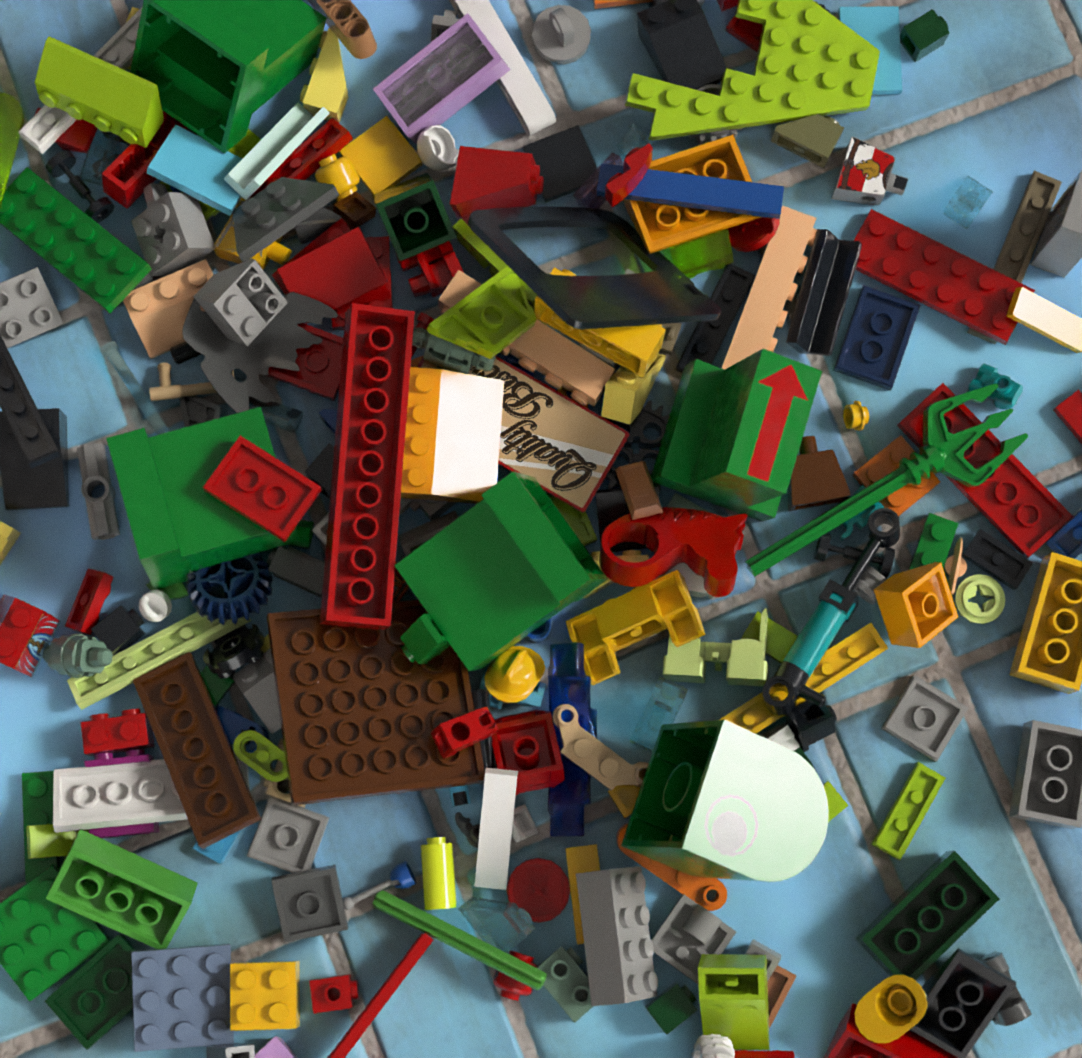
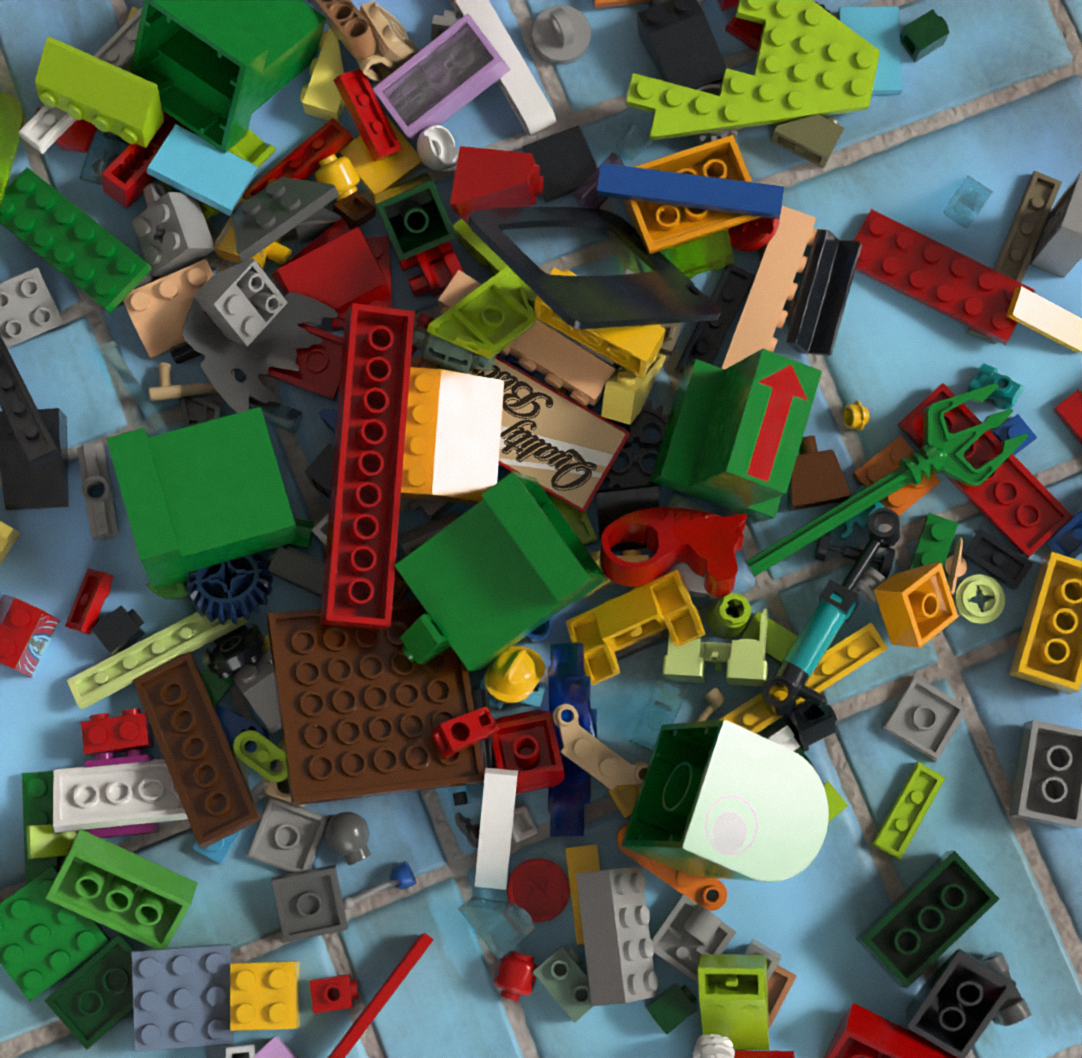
(60, 165): black wheel -> none
(77, 655): sand green piece -> none
(155, 605): white tile -> none
(262, 488): red plate -> none
(273, 150): light aqua fence -> none
(348, 836): none -> dark grey piece
(367, 114): none -> red plate
(392, 42): none -> tan piece
(438, 874): neon yellow brick -> none
(460, 940): bright green axle -> none
(635, 167): red slope -> none
(638, 490): nougat tile -> none
(715, 700): none -> tan hand
(725, 625): none -> lime plant
(867, 175): torso -> none
(876, 337): dark blue tile -> none
(890, 1009): yellow piece -> none
(1013, 428): none -> blue plate

